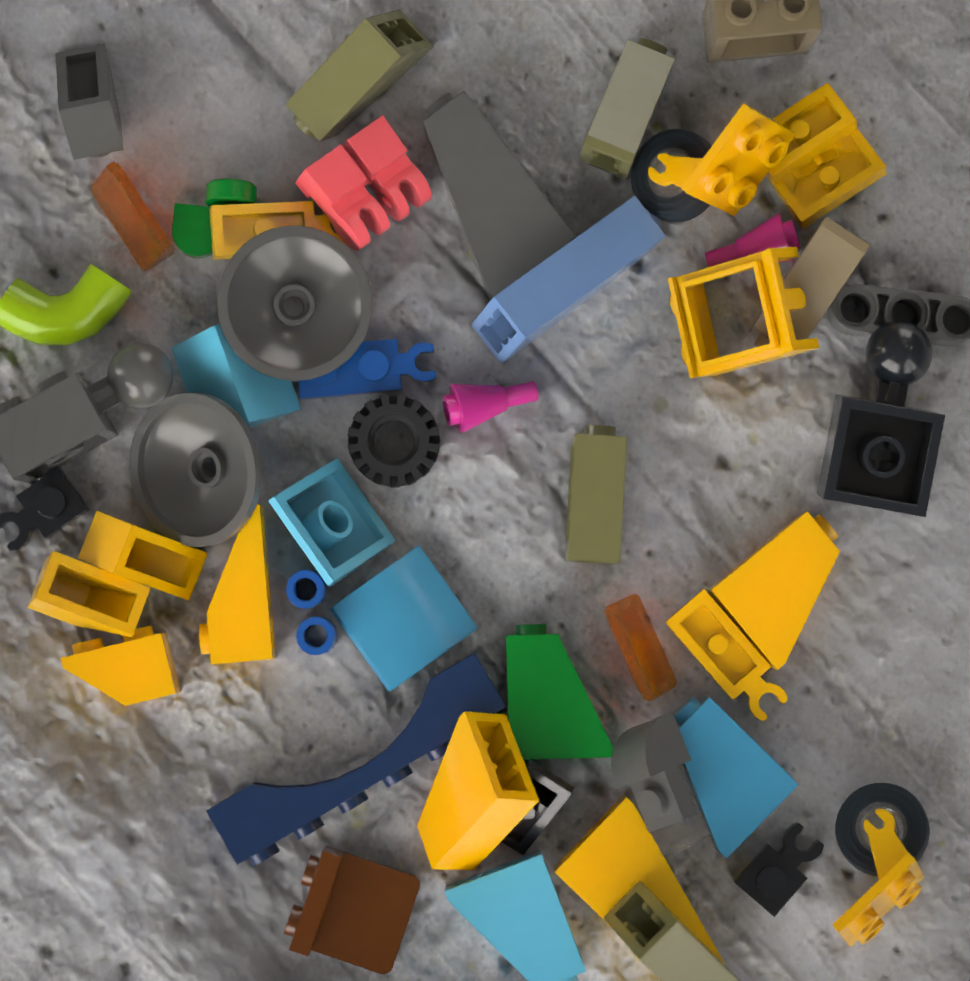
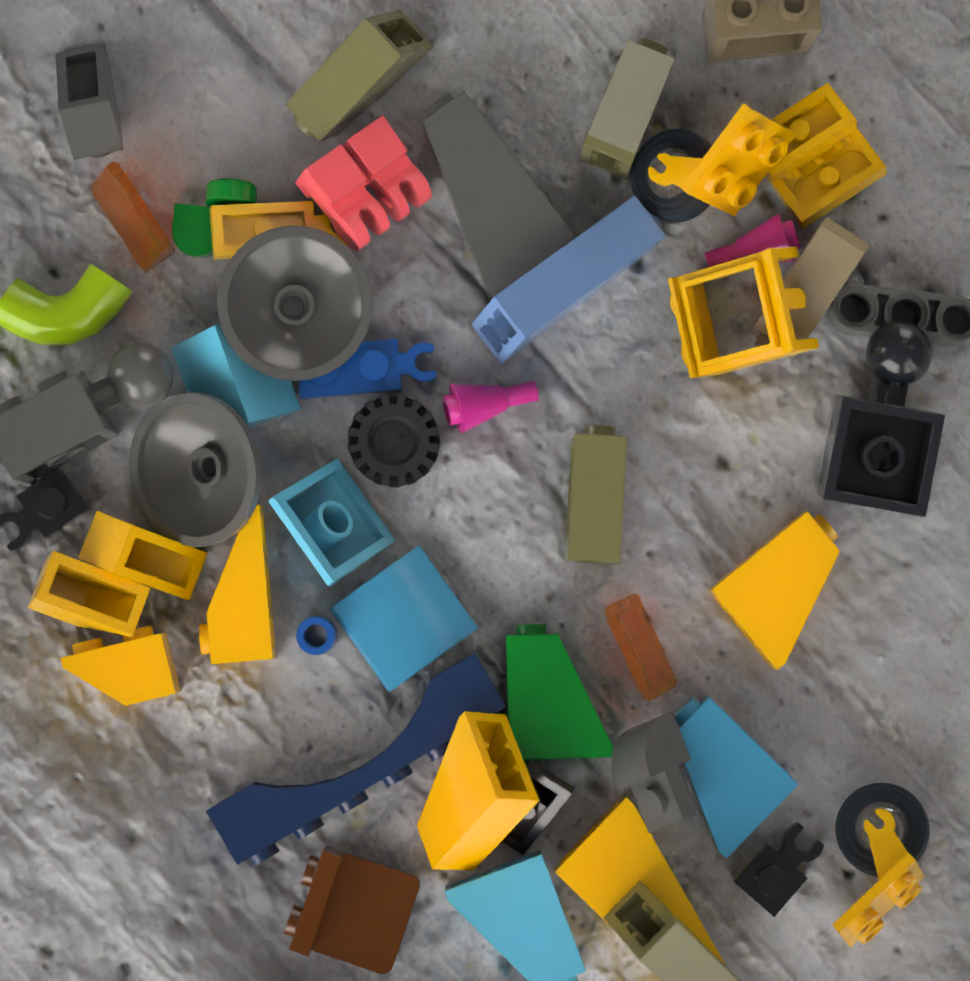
(292, 589): blue piece -> none
(723, 651): yellow plate -> none

